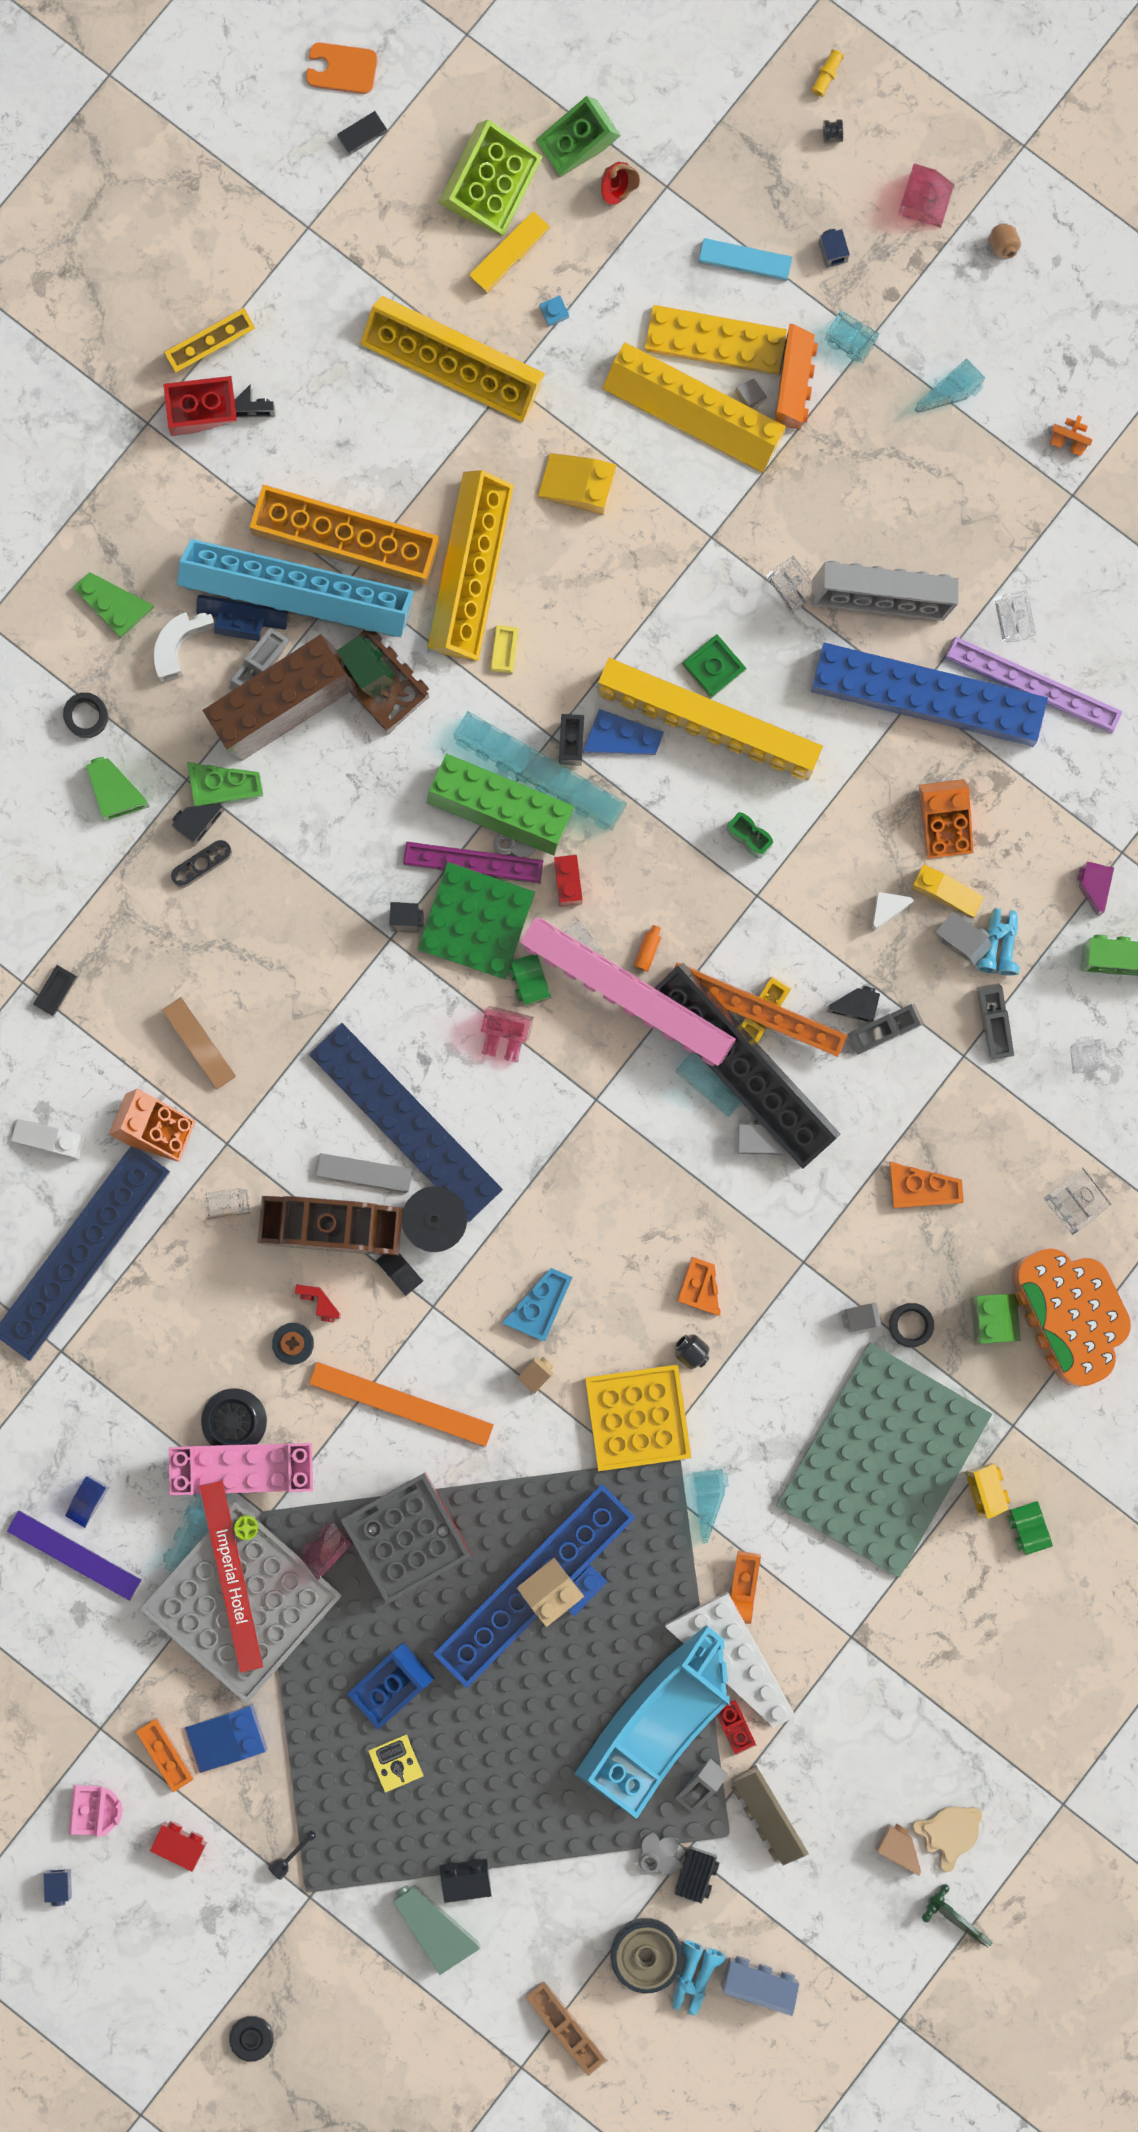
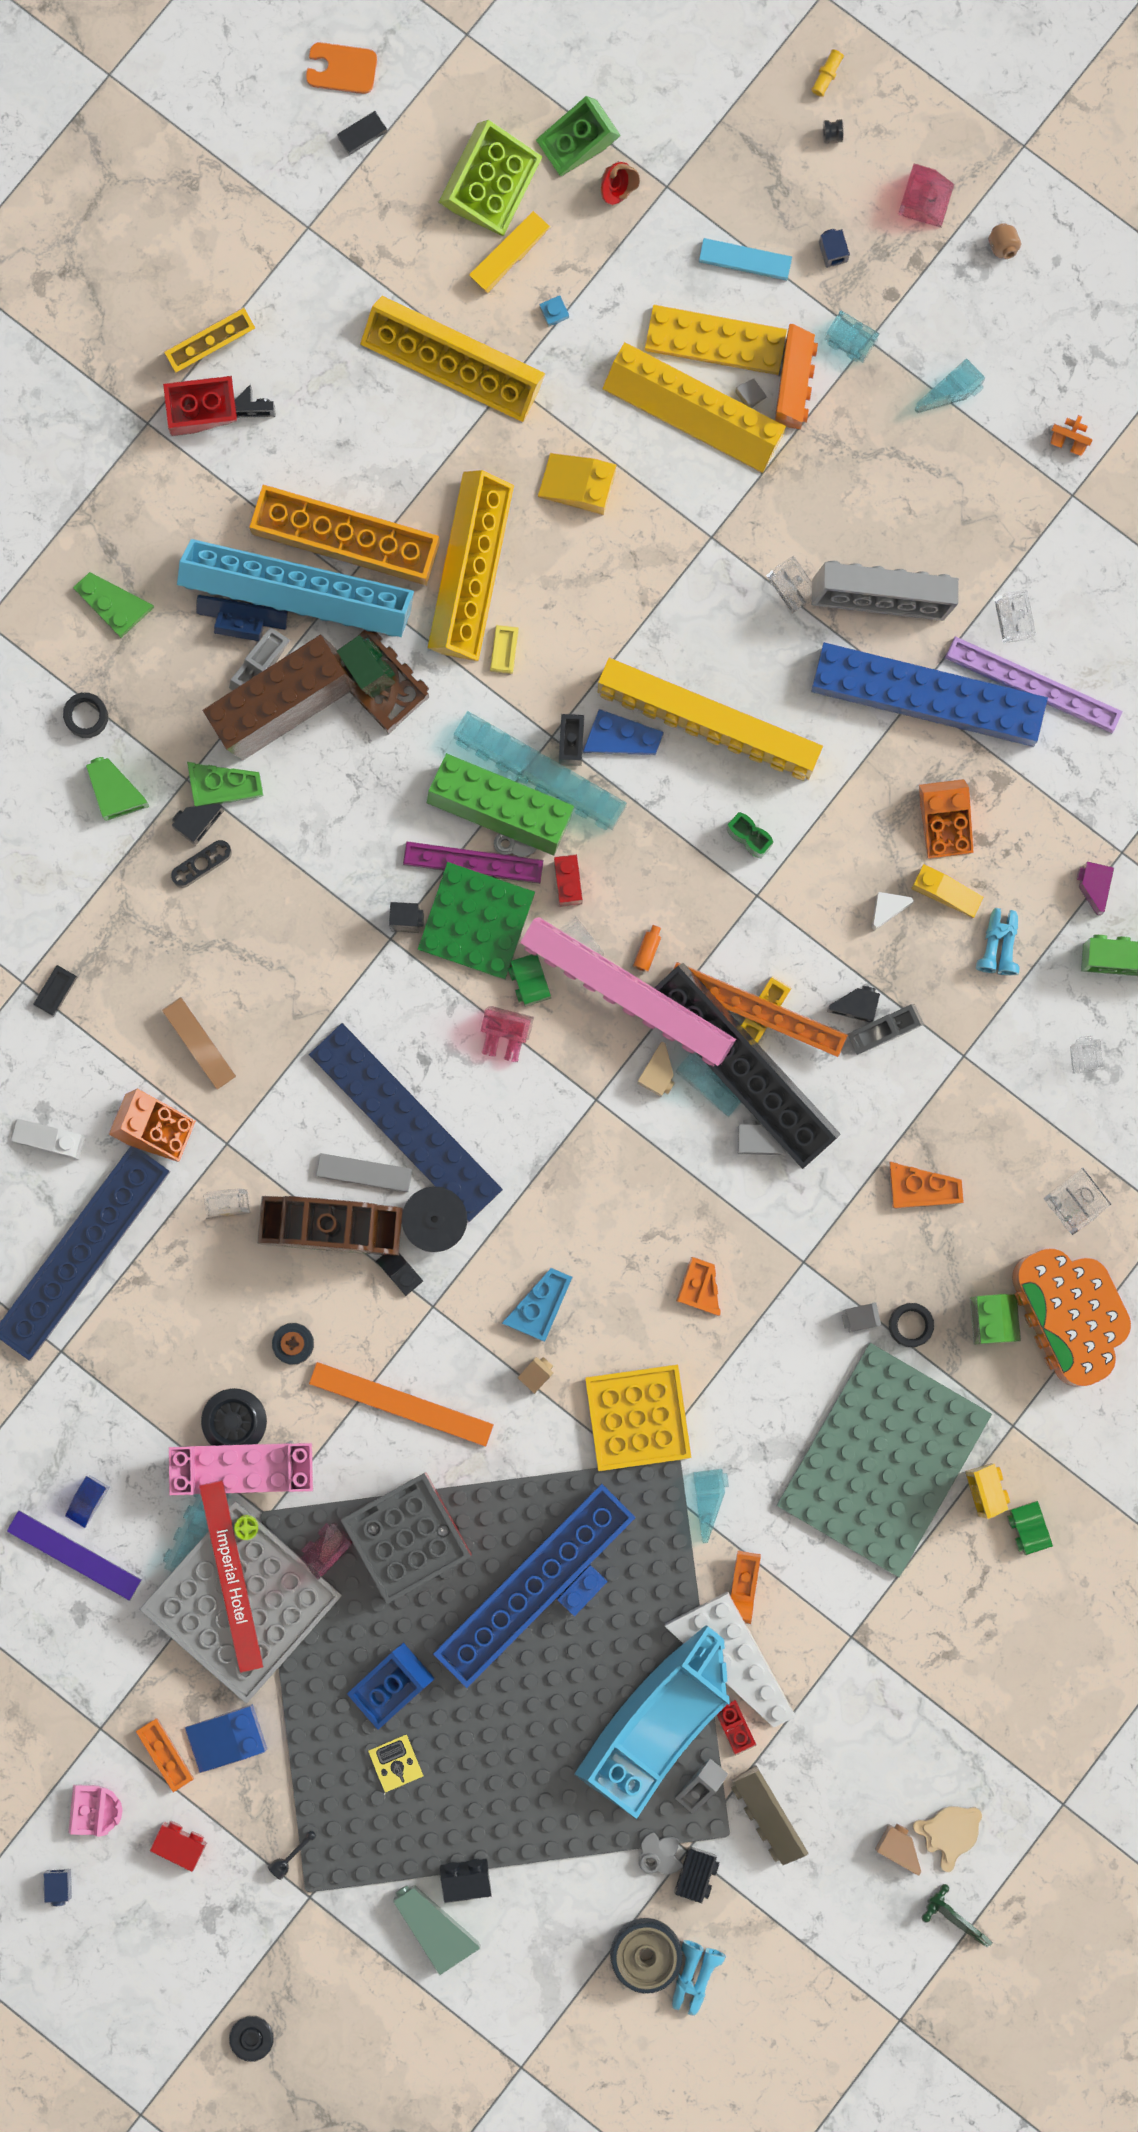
(170, 640): white arch -> none
(325, 1307): red slope -> none
(550, 1592): tan slope -> none
(566, 2028): medium nougat slope -> none
(658, 1072): none -> tan slope
(692, 1351): black head -> none
(714, 666): green tile -> none
(760, 1985): sand blue slope -> none
(964, 938): light grey brick -> none
(995, 1021): dark grey slope -> none

